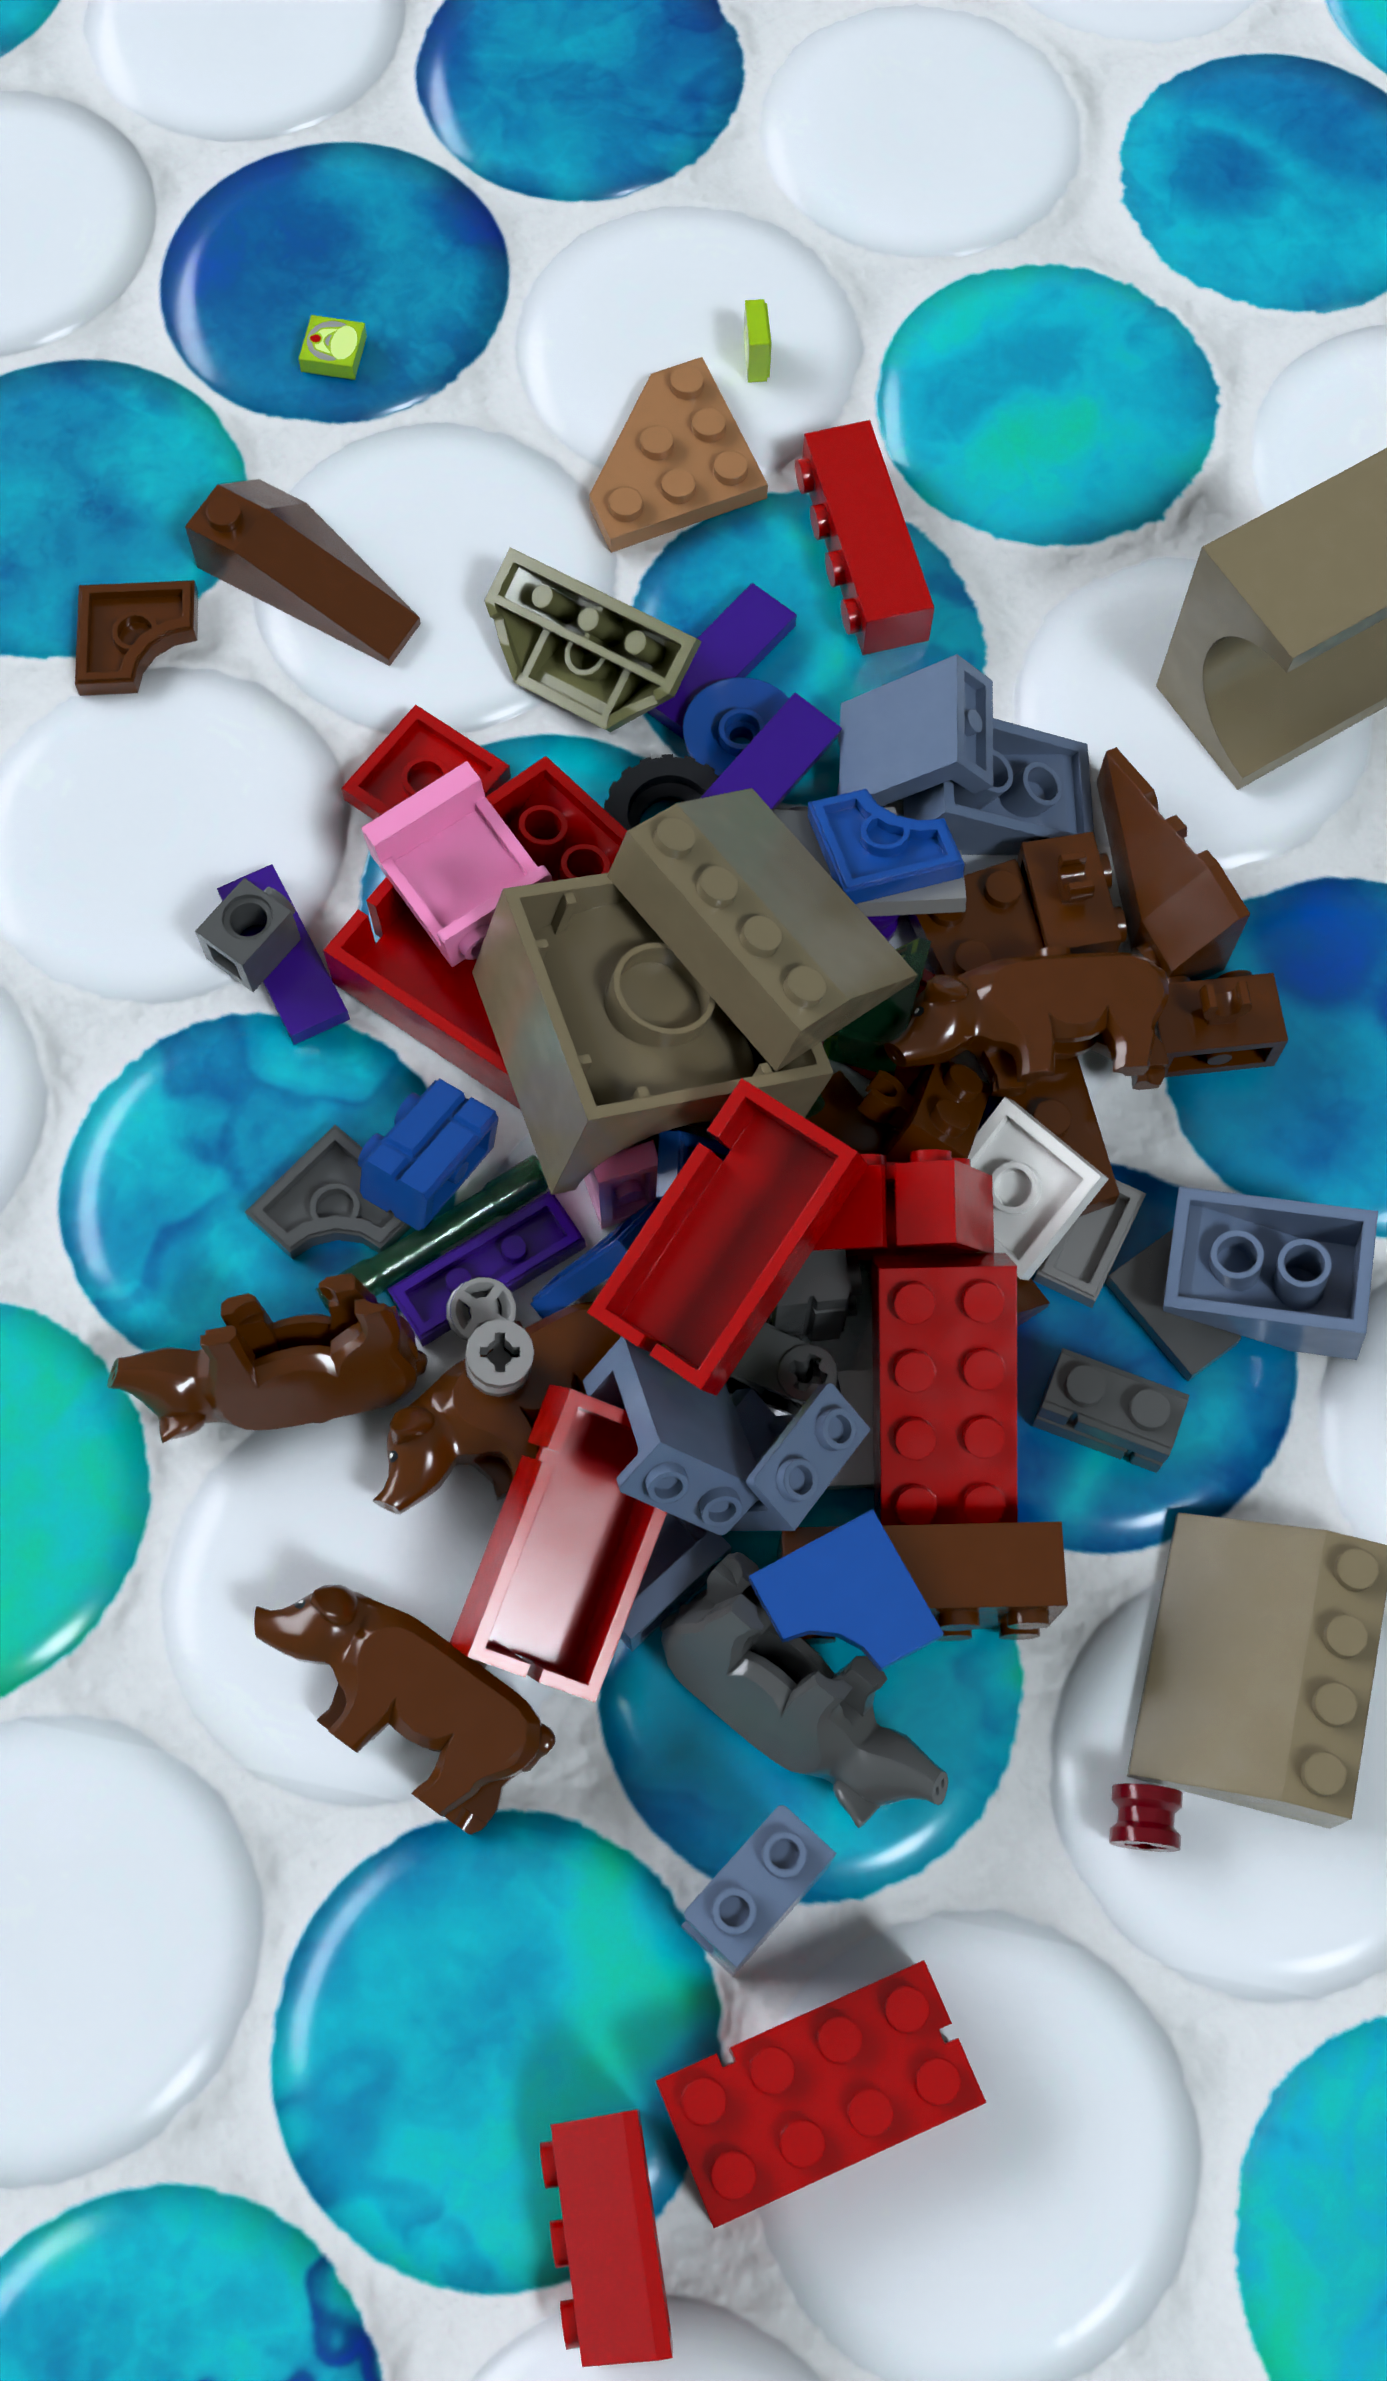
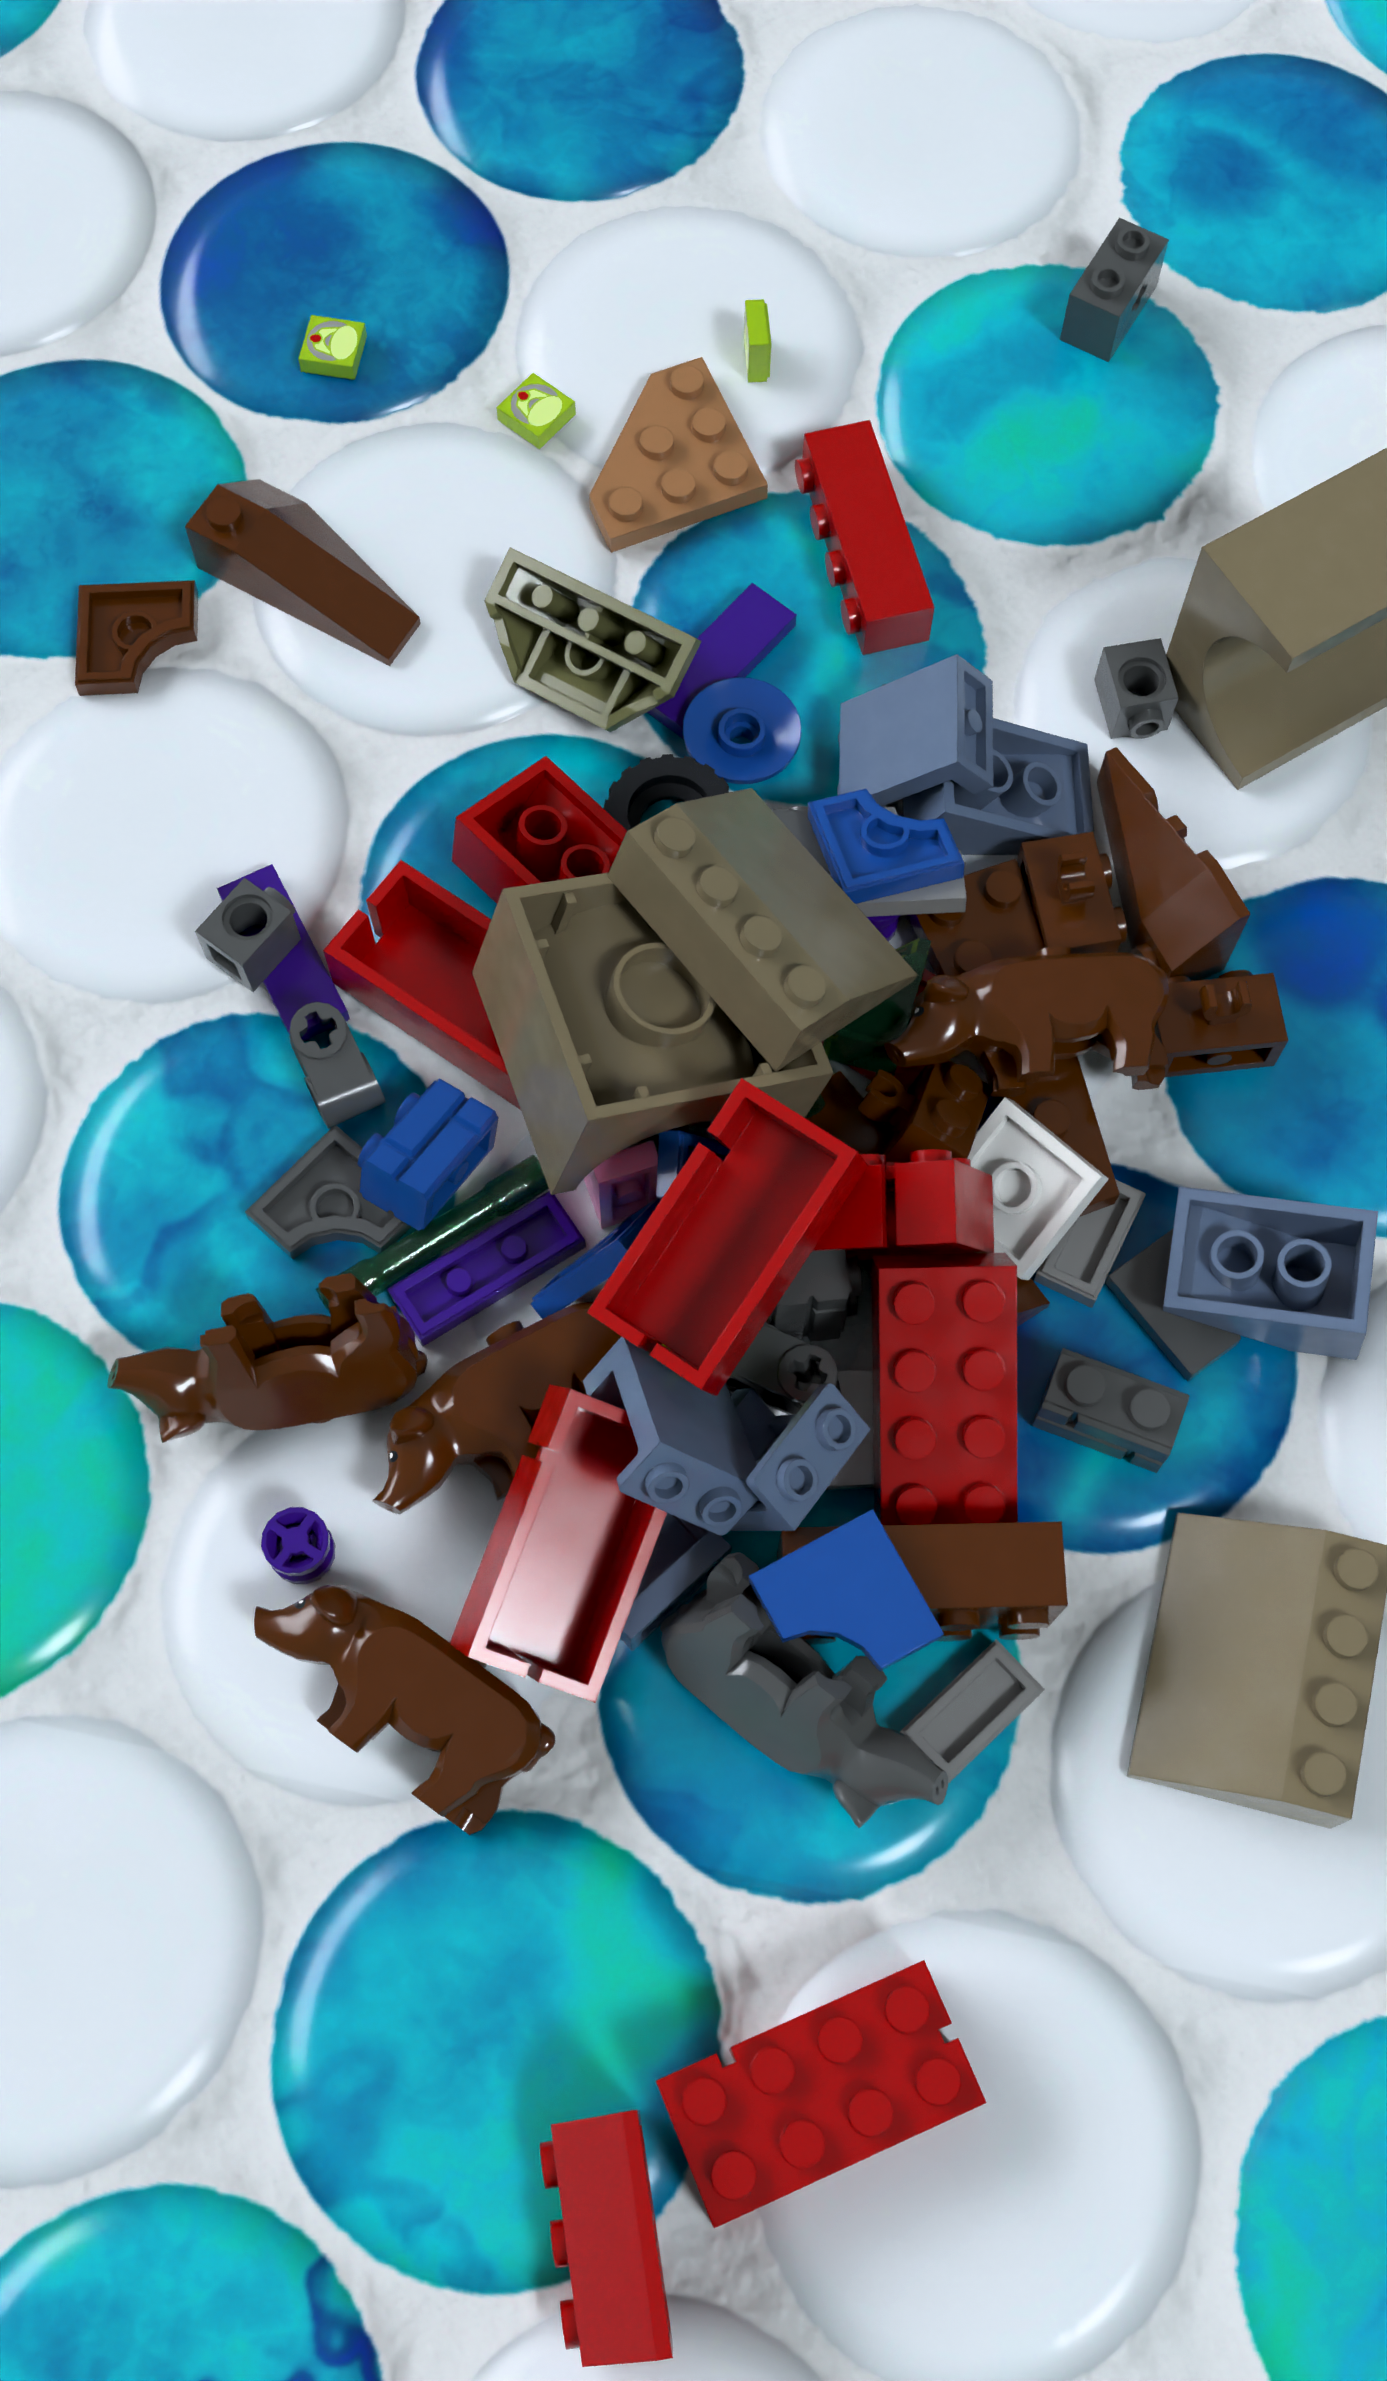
(288, 1536): none -> dark purple wheel
(335, 1075): none -> dark grey piece
(413, 758): red plate -> none
(451, 860): bright pink panel -> none
(496, 1305): light grey wheel -> none
(499, 1372): light grey wheel -> none
(536, 410): none -> lime tile
(757, 1889): sand blue panel -> none
(779, 753): dark purple tile -> none
(973, 1709): none -> light grey tile
(1113, 289): none -> dark grey brick
(1140, 669): none -> dark grey brick
(1146, 1817): dark red wheel -> none

